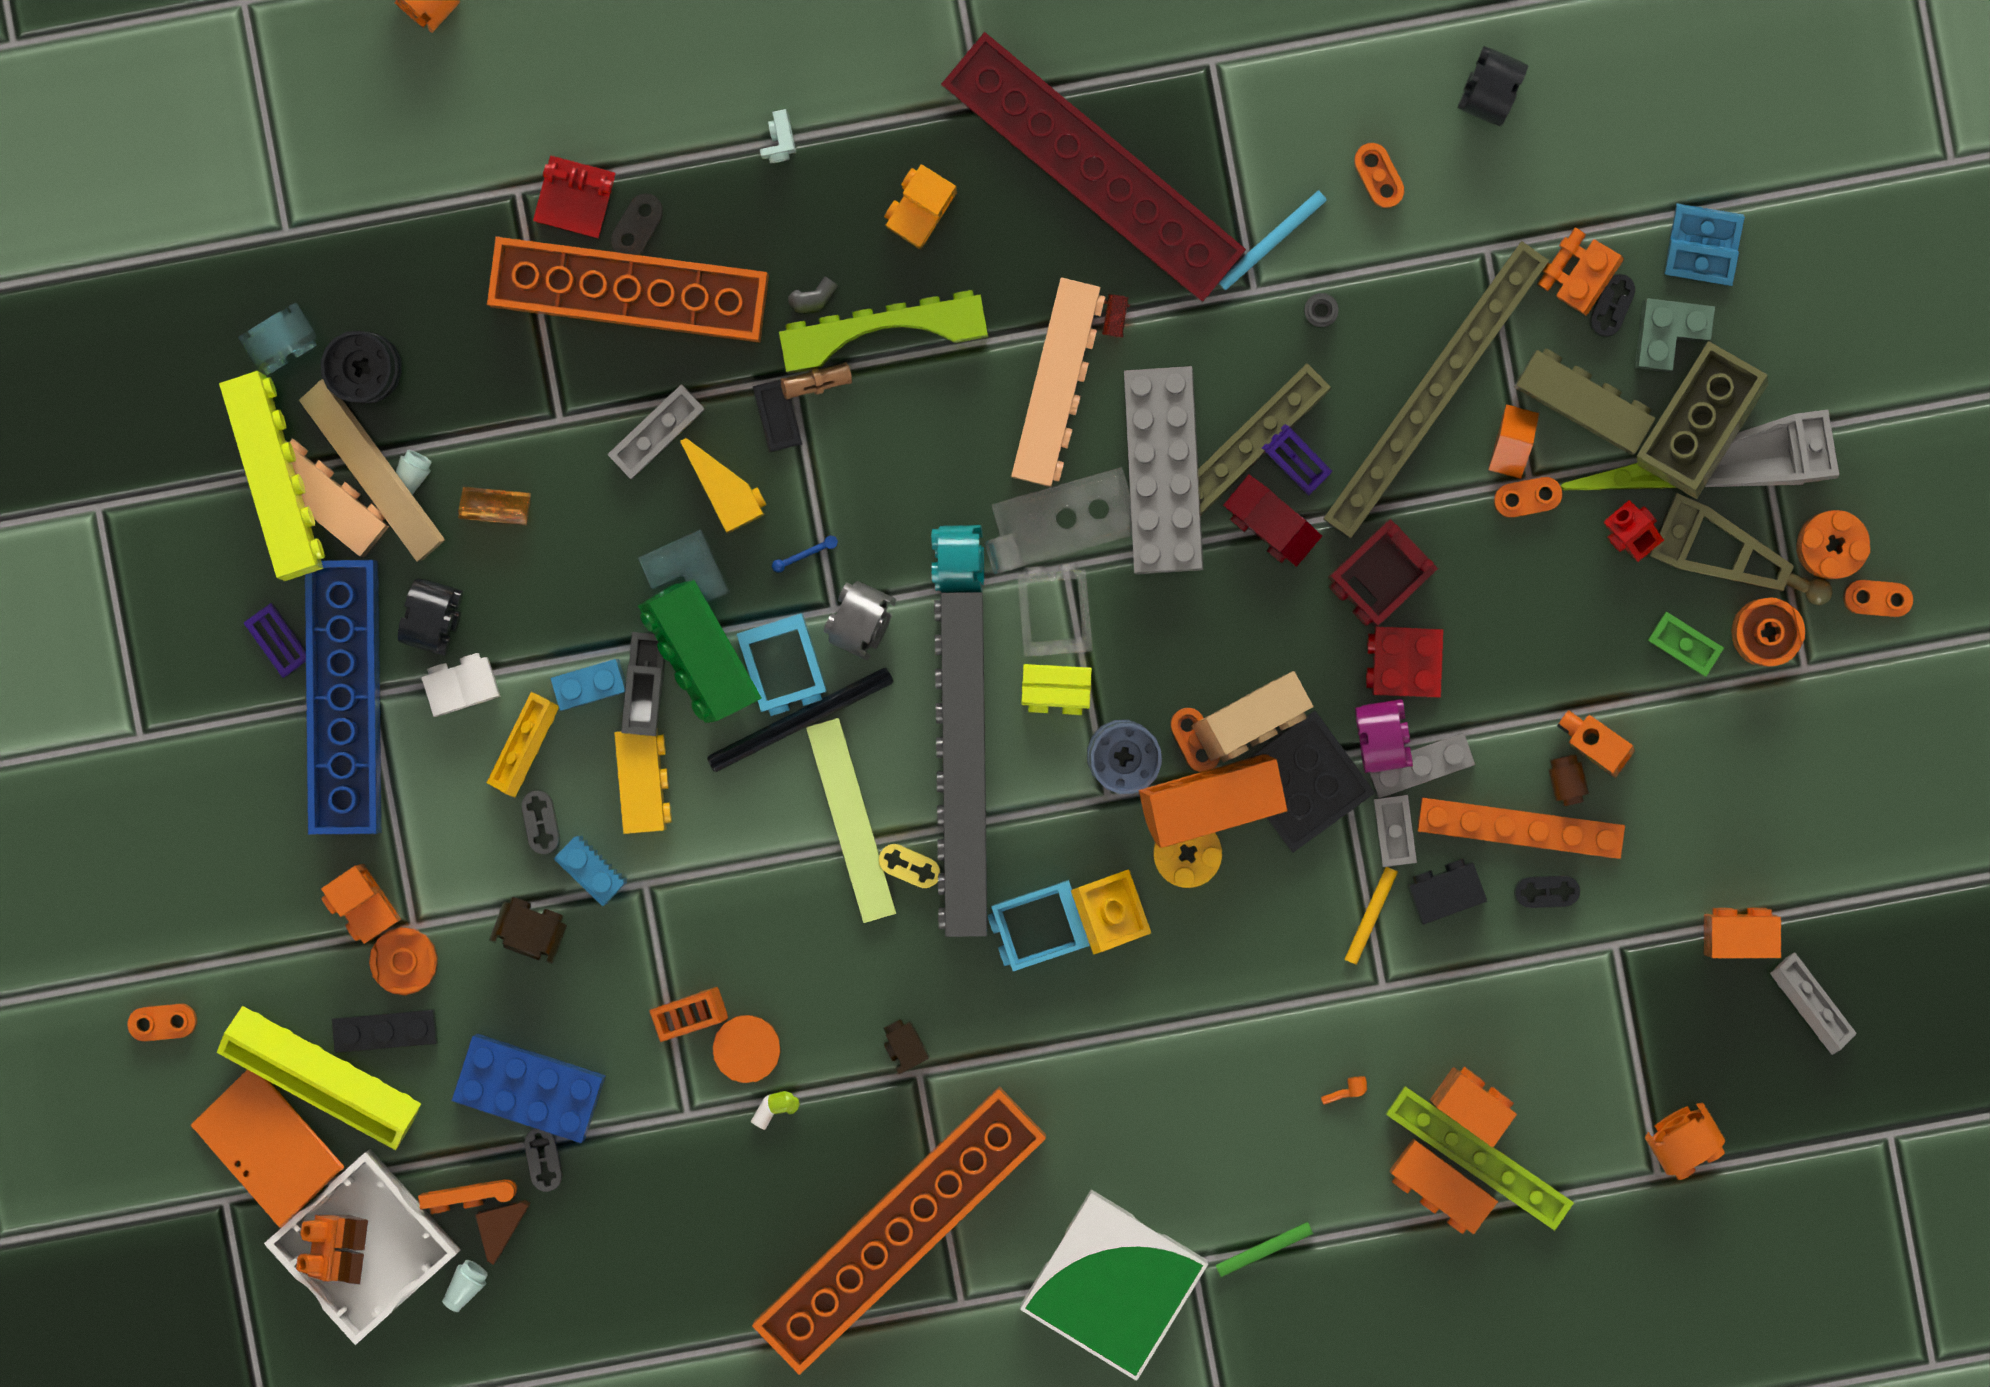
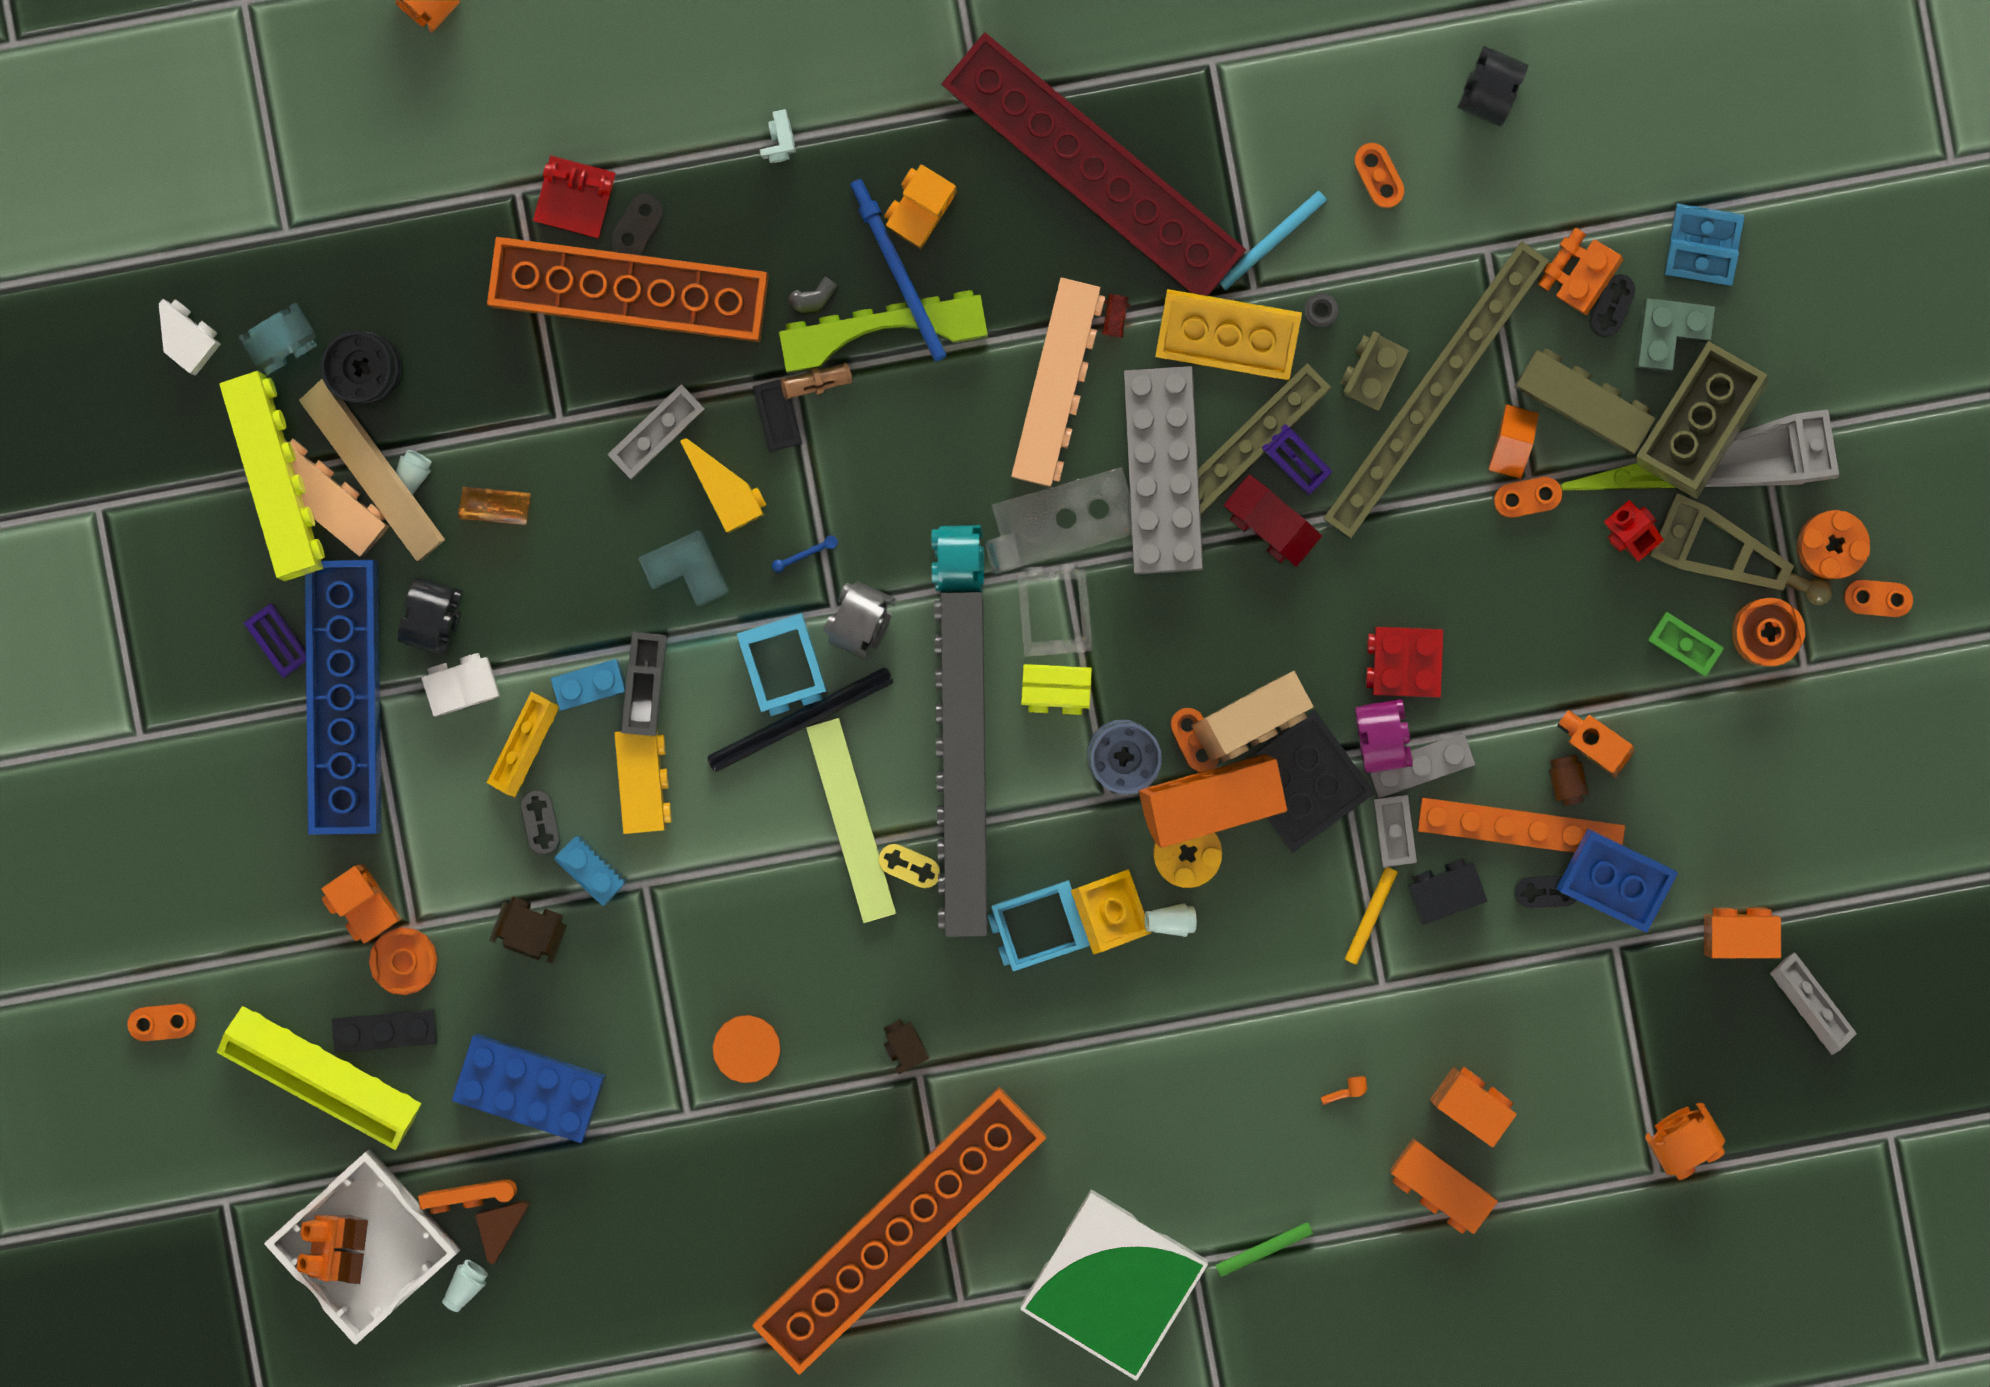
(183, 339): none -> white slope
(276, 1149): orange container -> none
(535, 1160): dark grey beam -> none
(698, 651): green slope -> none
(714, 1003): orange slope -> none
(775, 1104): arm -> none
(871, 214): none -> blue bar
(1172, 920): none -> light aqua cone
(1228, 334): none -> yellow plate
(1374, 371): none -> olive bracket
(1387, 567): dark red container -> none
(1479, 1158): lime plate -> none
(1617, 880): none -> blue plate

